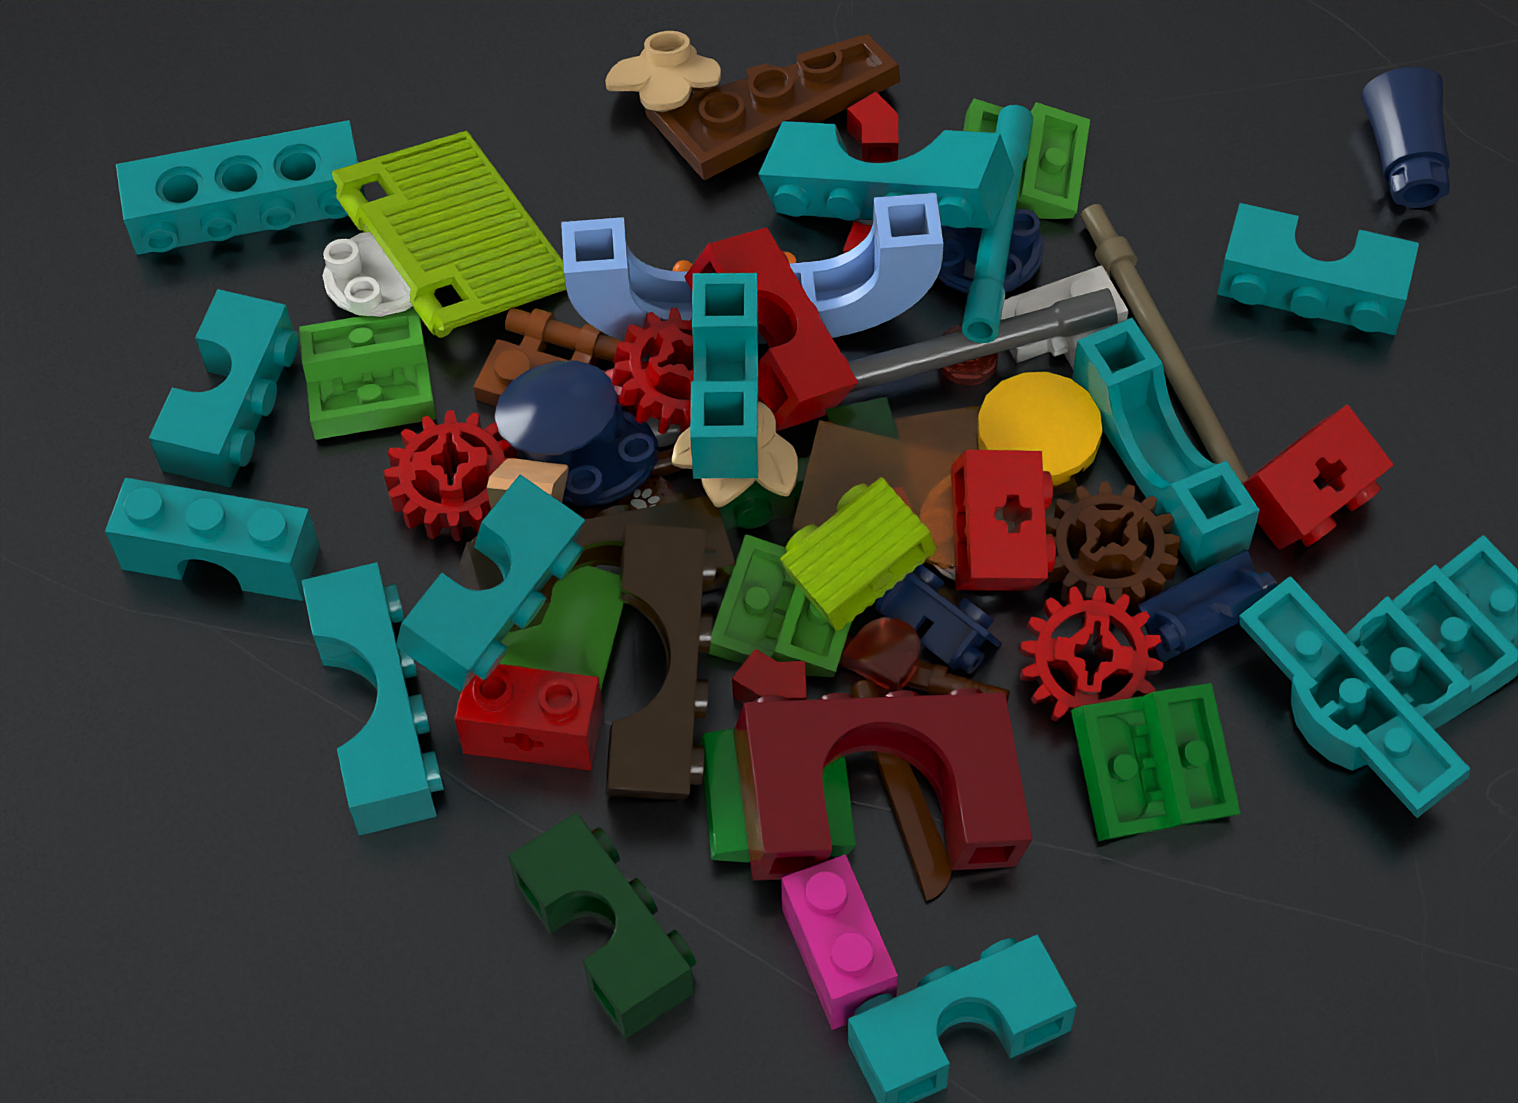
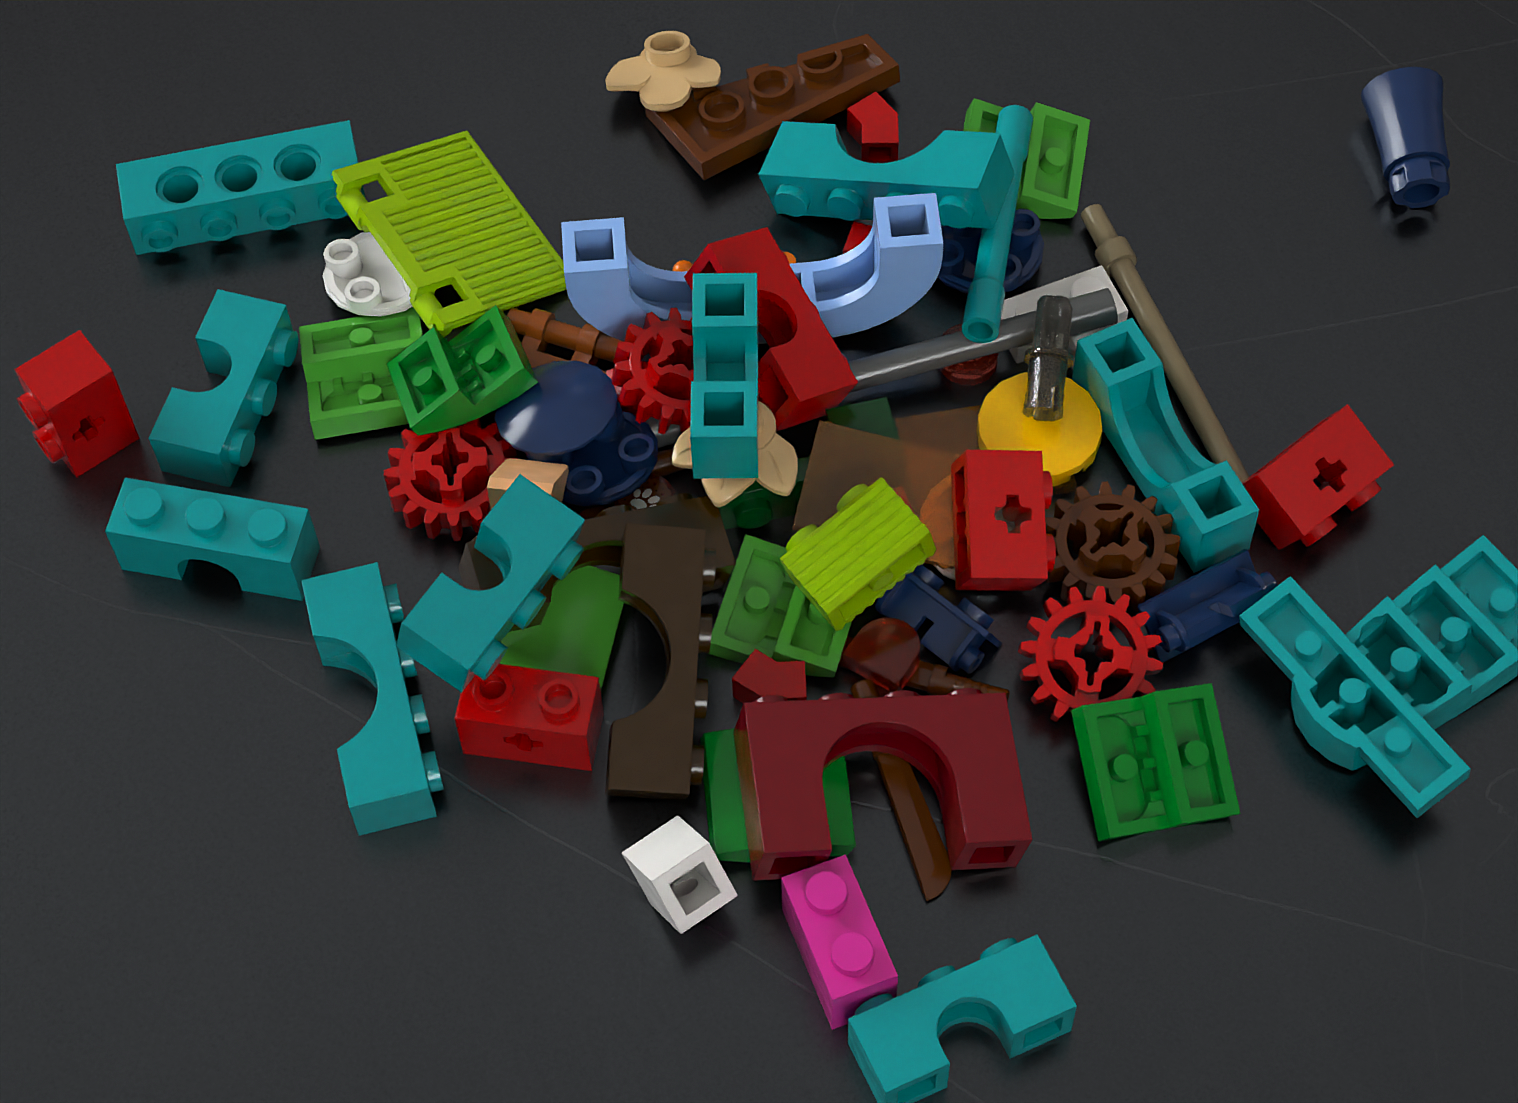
(75, 405): none -> red brick
(461, 378): none -> green slope
(575, 876): dark green arch -> none
(679, 874): none -> white brick
(1048, 359): none -> clear smoke axle
(1272, 271): teal arch -> none

